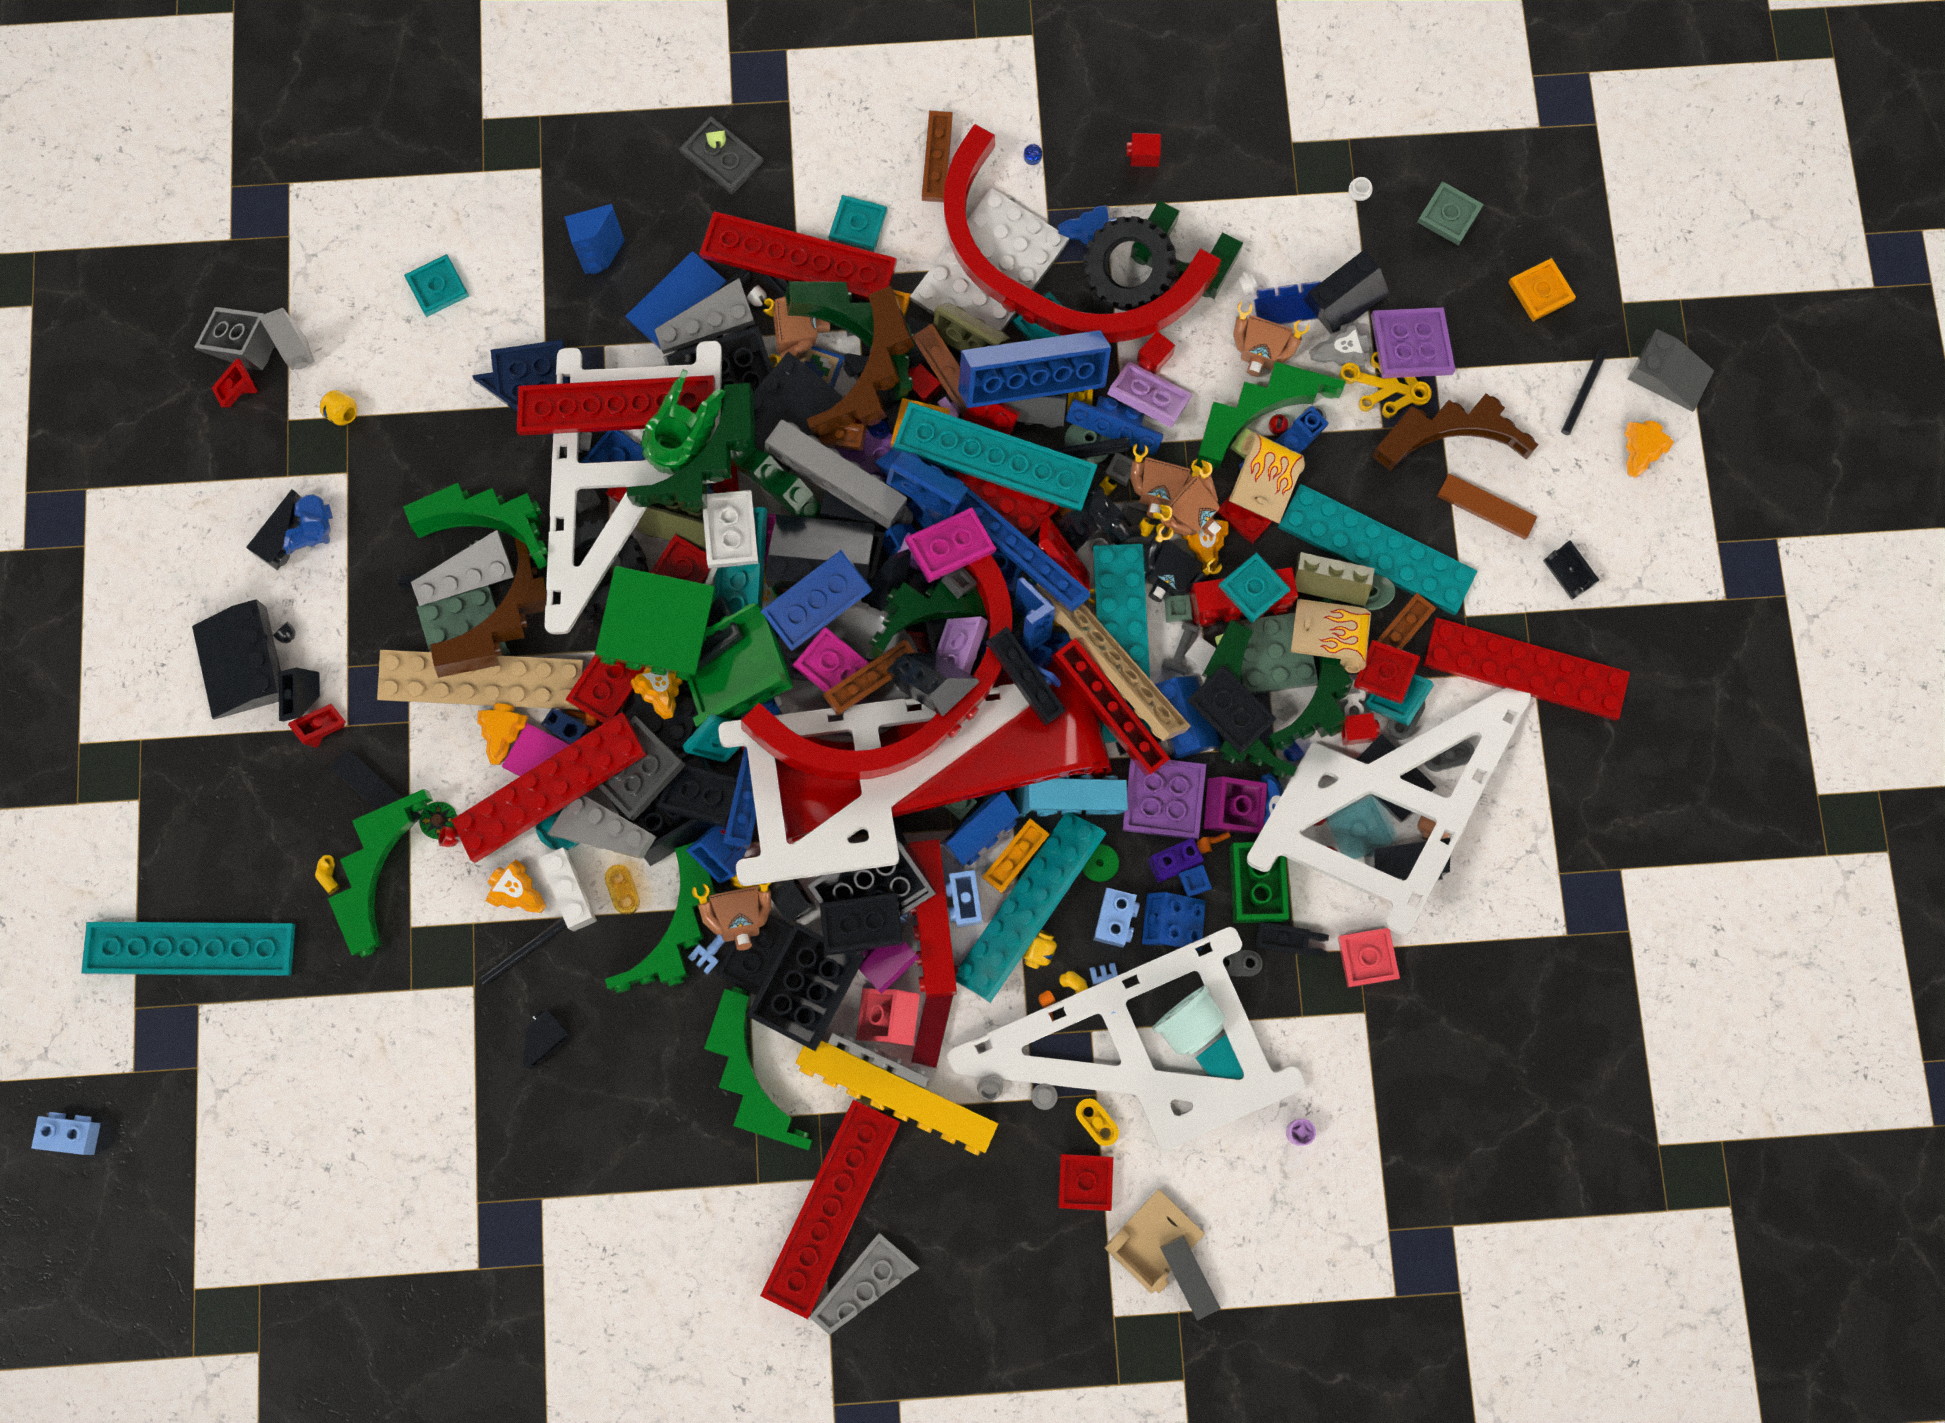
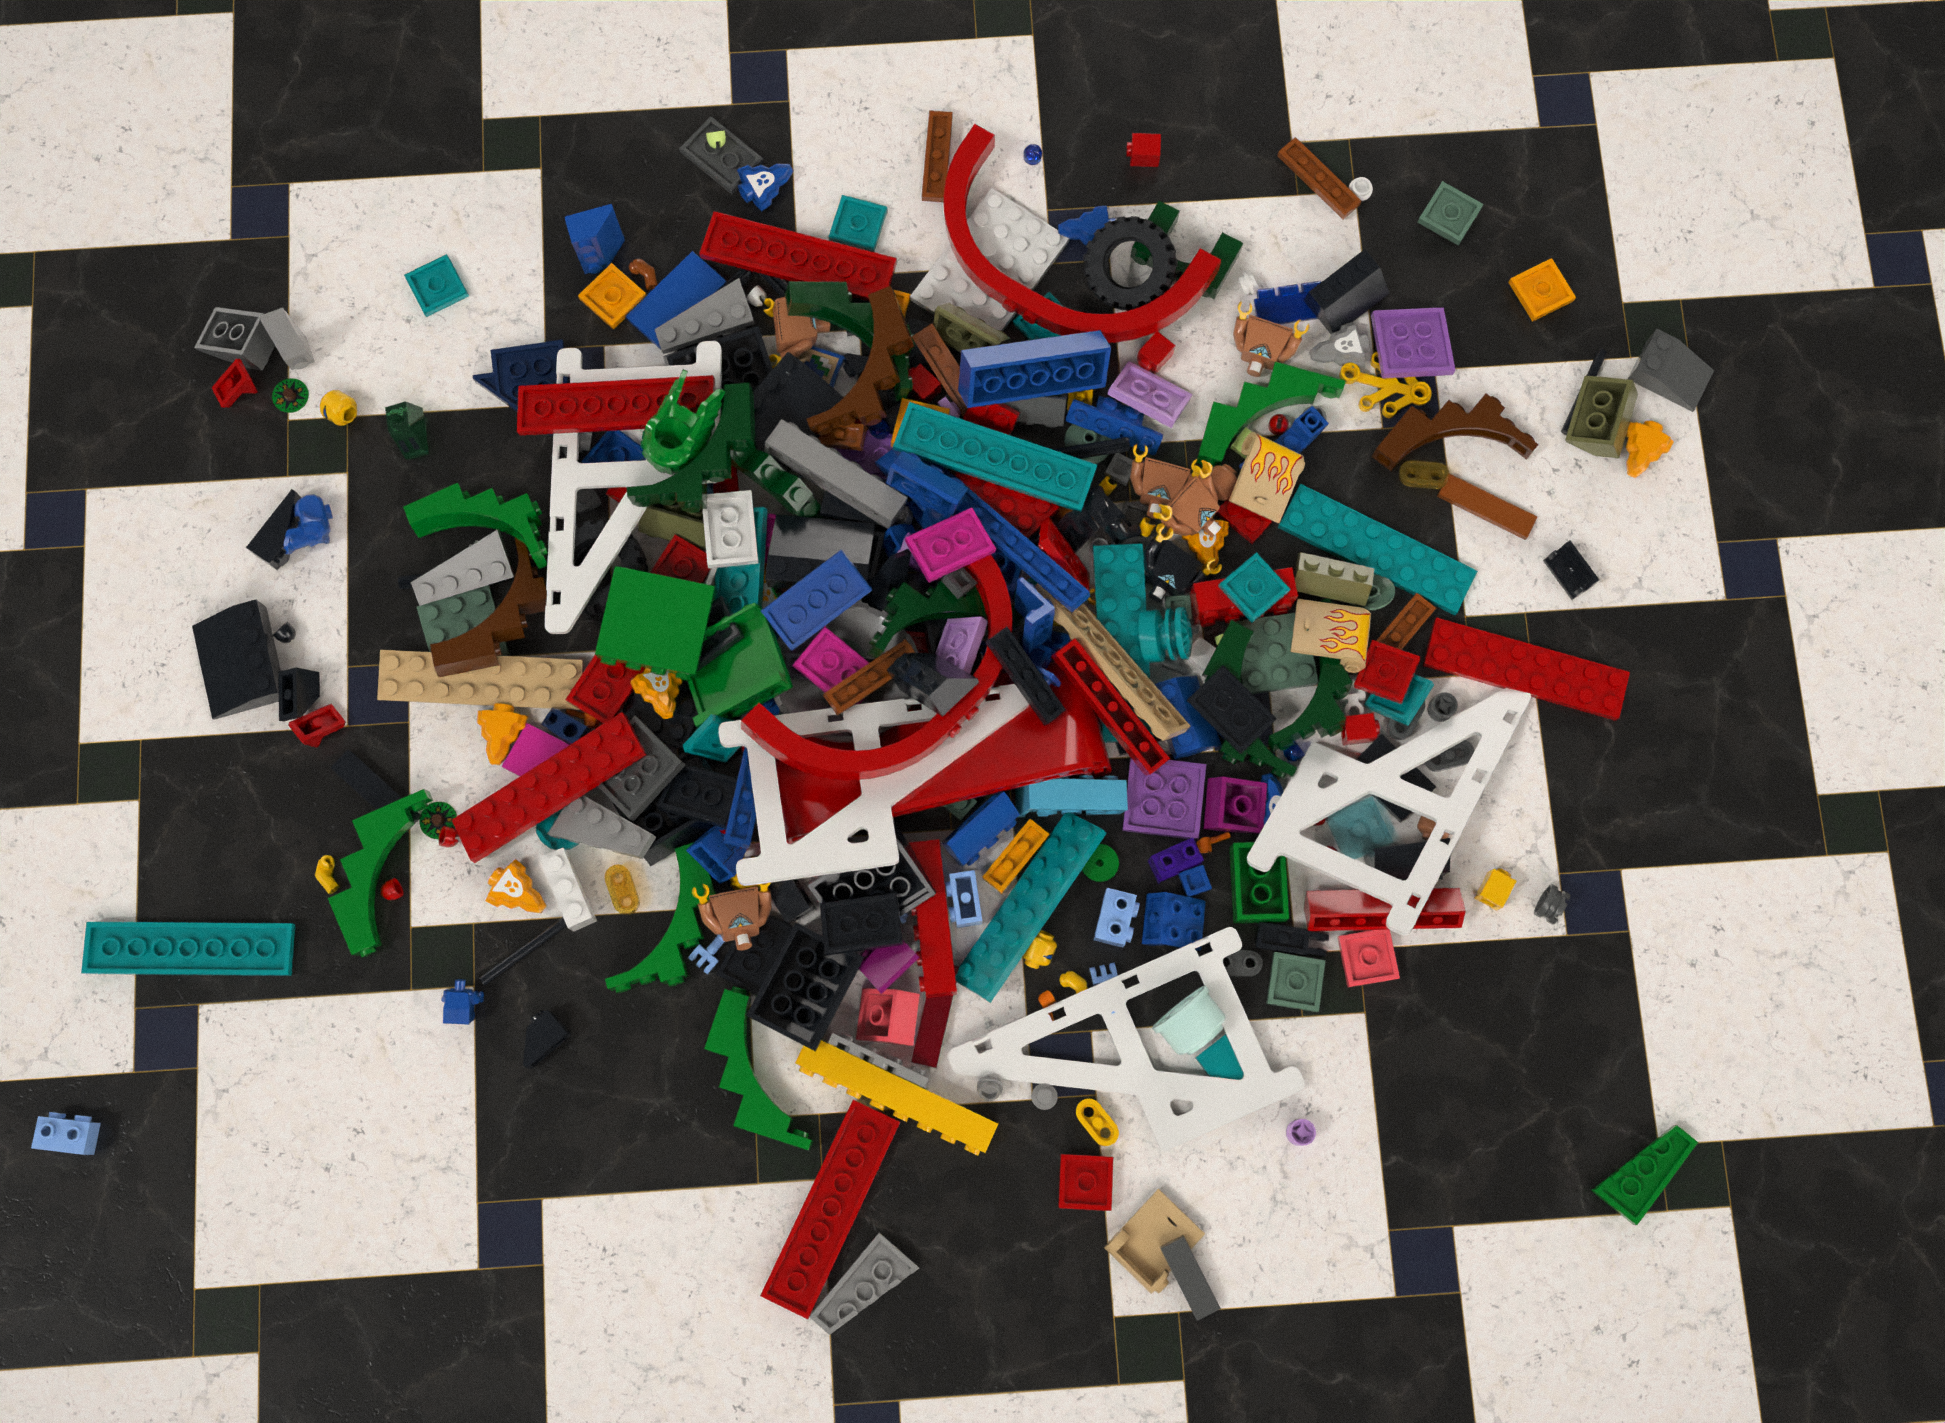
(290, 395): none -> piece
(392, 889): none -> red hinge
(407, 429): none -> clear green slope
(460, 1003): none -> blue piece
(612, 296): none -> light orange plate
(645, 269): none -> dark orange arm
(762, 183): none -> blue rock
(1169, 634): none -> teal wheel
(1224, 480): none -> nougat head
(1295, 982): none -> sand green plate
(1319, 178): none -> dark orange plate
(1360, 911): none -> red brick
(1423, 474): none -> clear yellow plate
(1447, 704): none -> dark grey wheel
(1495, 888): none -> yellow brick
(1551, 904): none -> dark grey wheel
(1602, 415): none -> olive slope
(1644, 1177): none -> green wing

